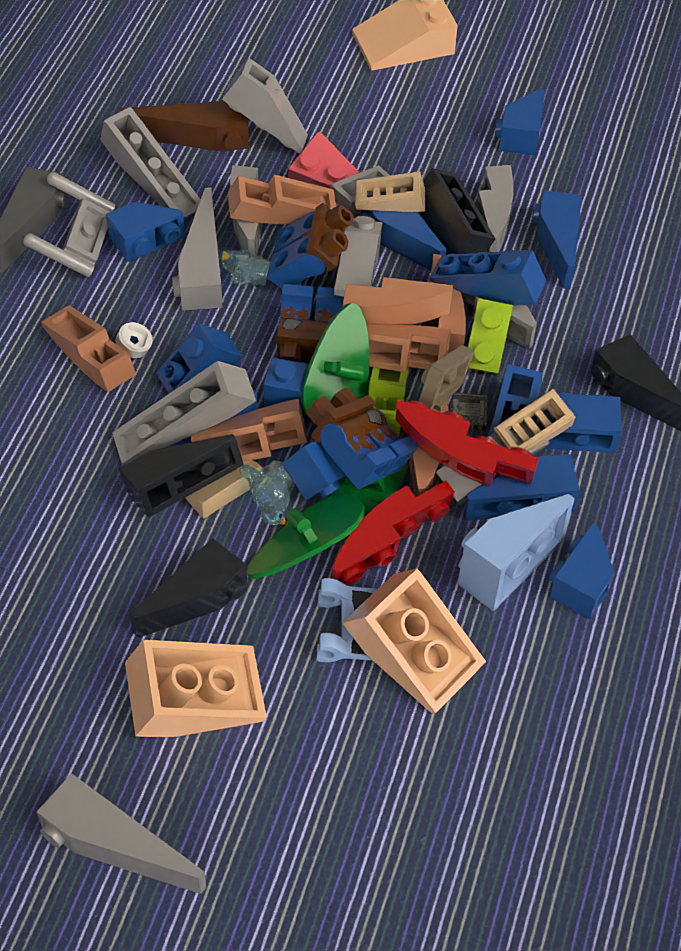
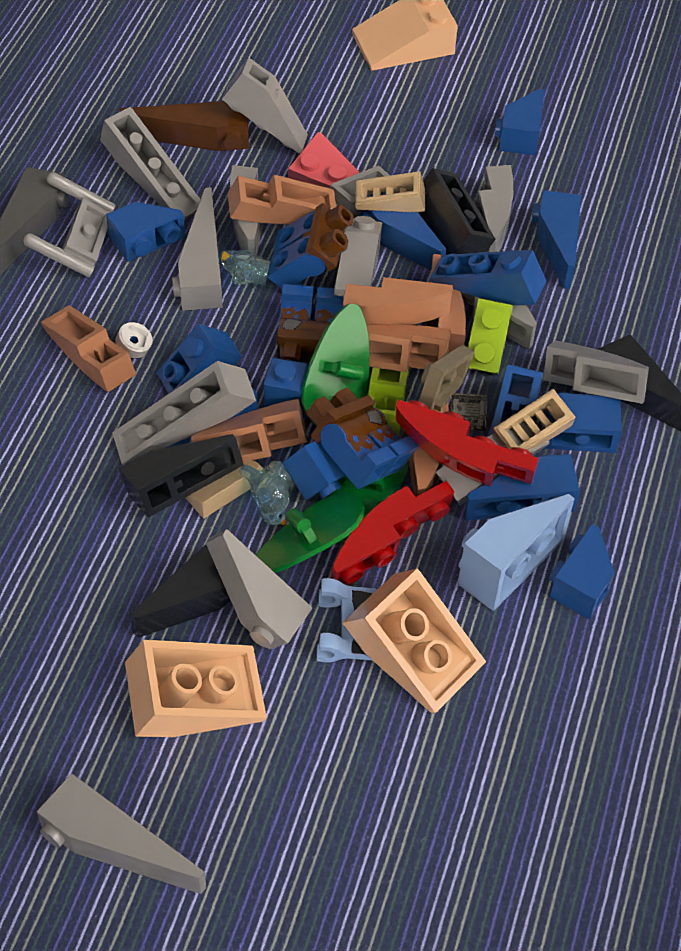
(258, 595): none -> light grey slope
(595, 372): none -> light grey slope

